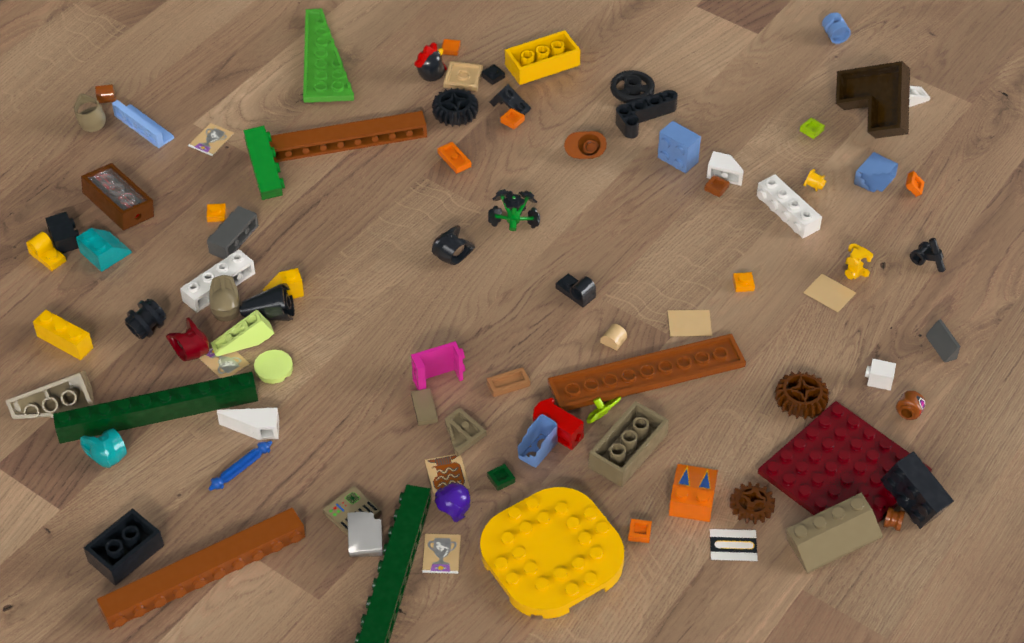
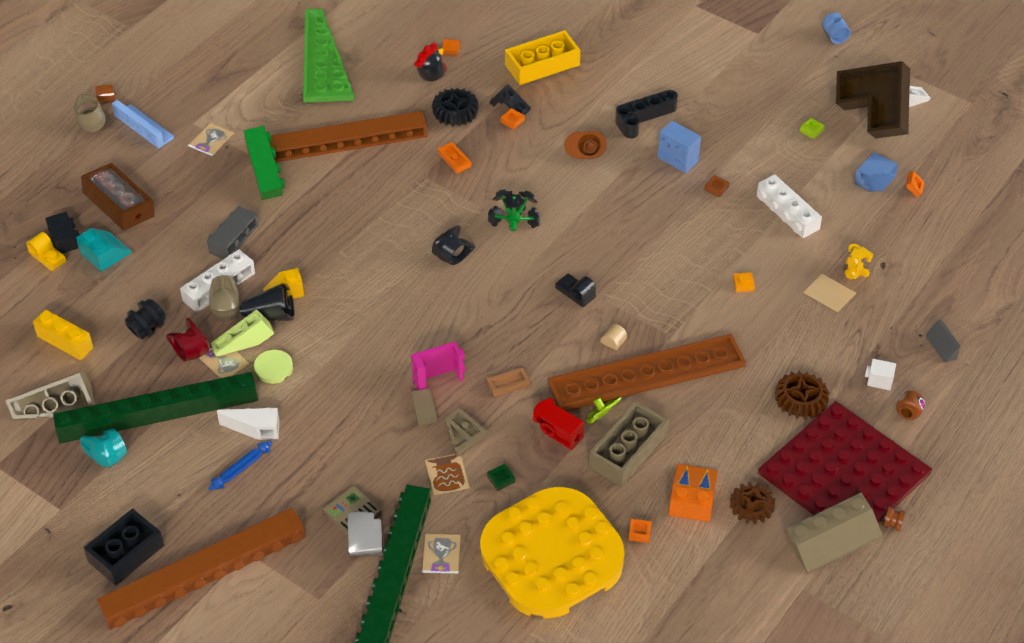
(216, 212): light orange plate -> none
(453, 500): dark purple cap -> none
(463, 76): tan tile -> none
(493, 74): black plate -> none
(548, 429): medium blue piece -> none
(632, 86): black wheel -> none
(689, 323): tan sticker -> none
(725, 167): white slope -> none
(733, 545): sticker -> none
(815, 180): yellow brick -> none
(916, 490): black brick -> none
(929, 252): black piece -> none

